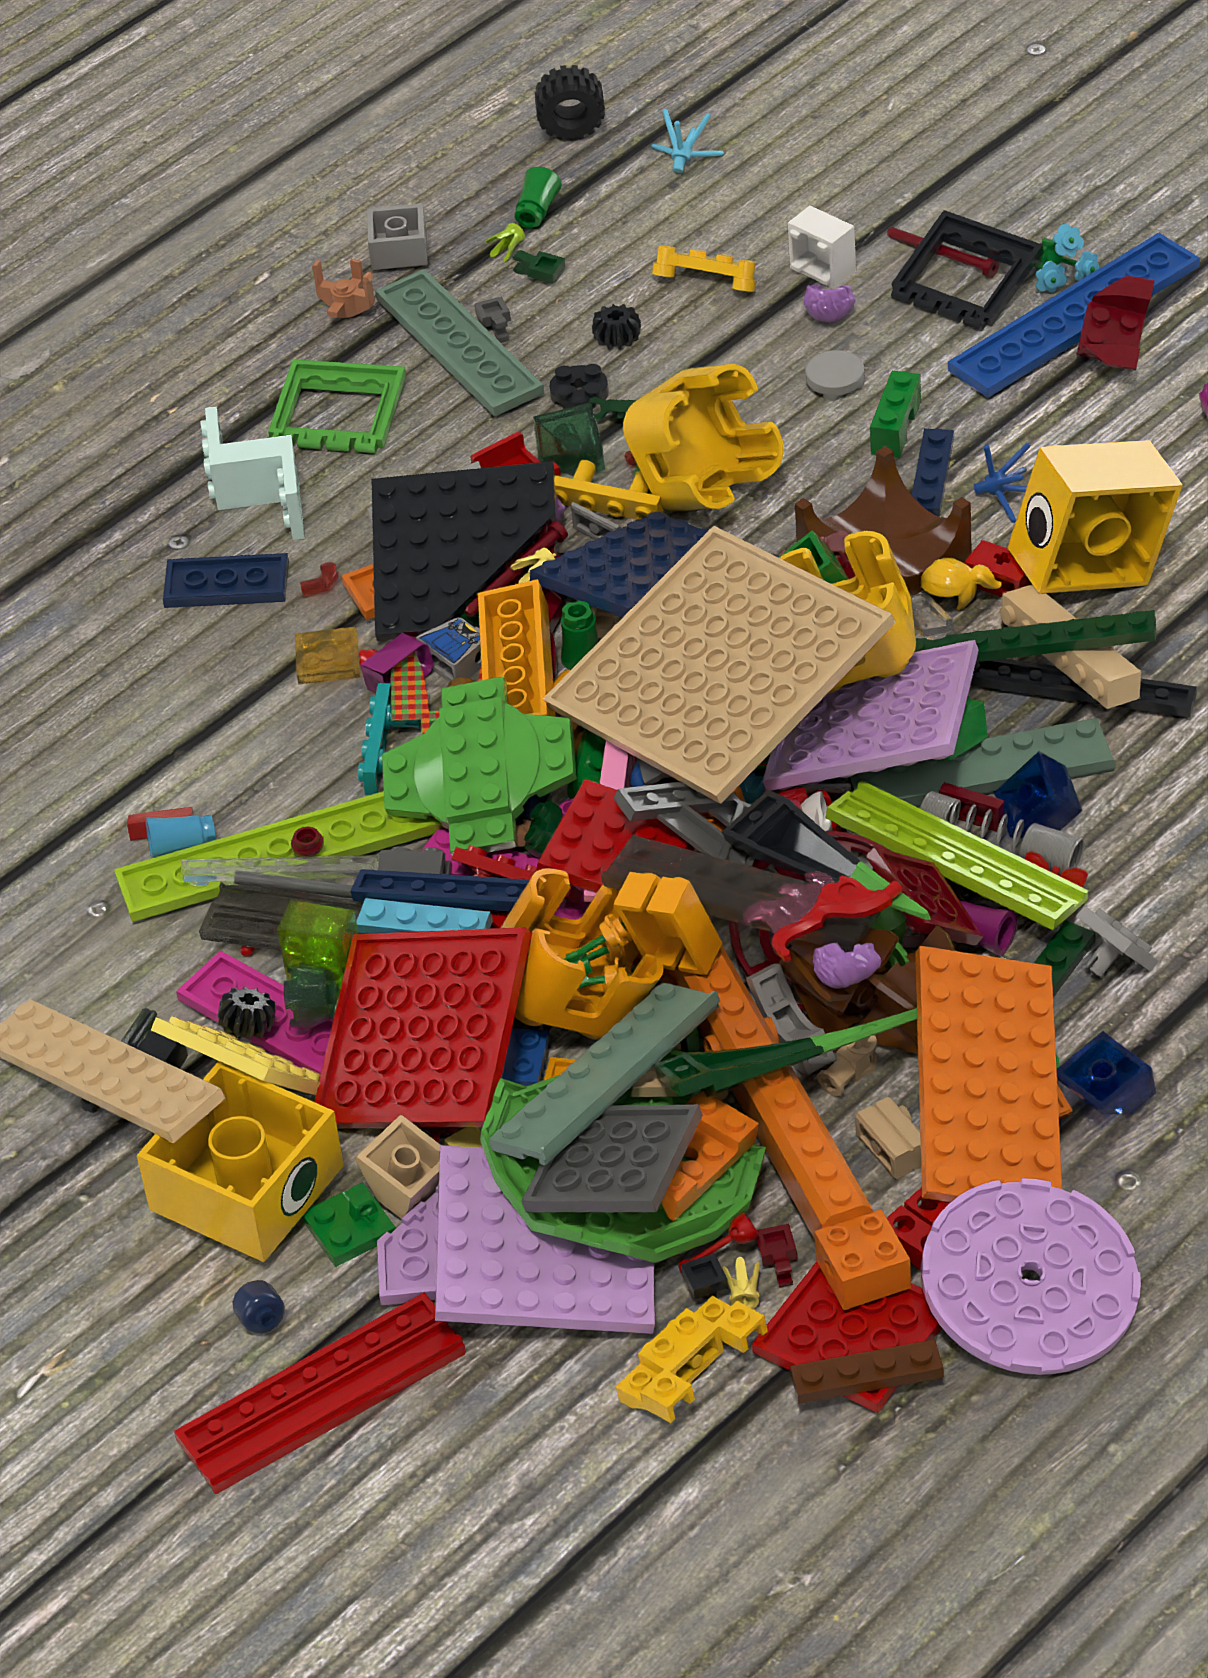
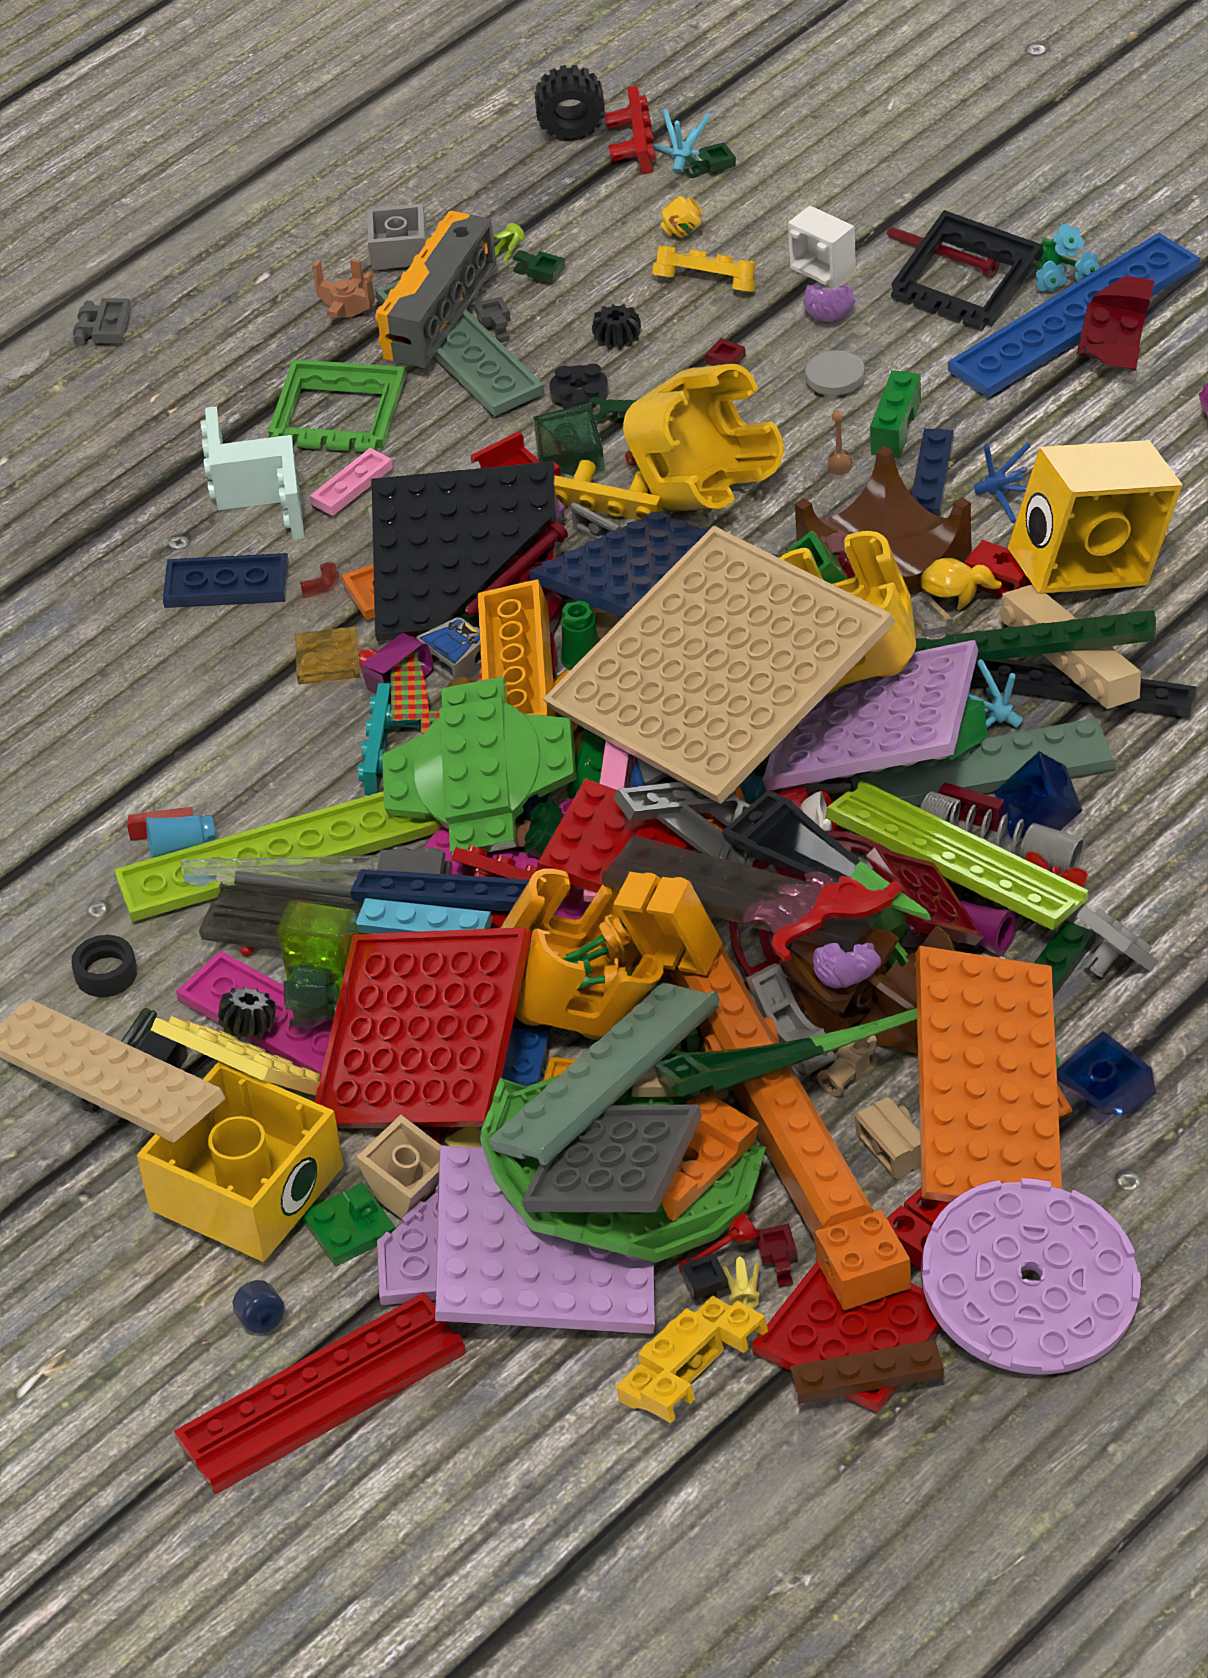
(106, 983): none -> black tyre
(110, 321): none -> dark grey plate
(307, 841): dark red plate -> none
(351, 481): none -> bright pink plate
(436, 289): none -> dark grey piece
(537, 194): green plant -> none
(537, 559): light yellow piece -> none
(642, 142): none -> red plate
(681, 216): none -> yellow head
(713, 158): none -> dark green plate
(725, 353): none -> dark red plate
(839, 459): none -> medium nougat hinge
(1000, 707): none -> medium azure plant

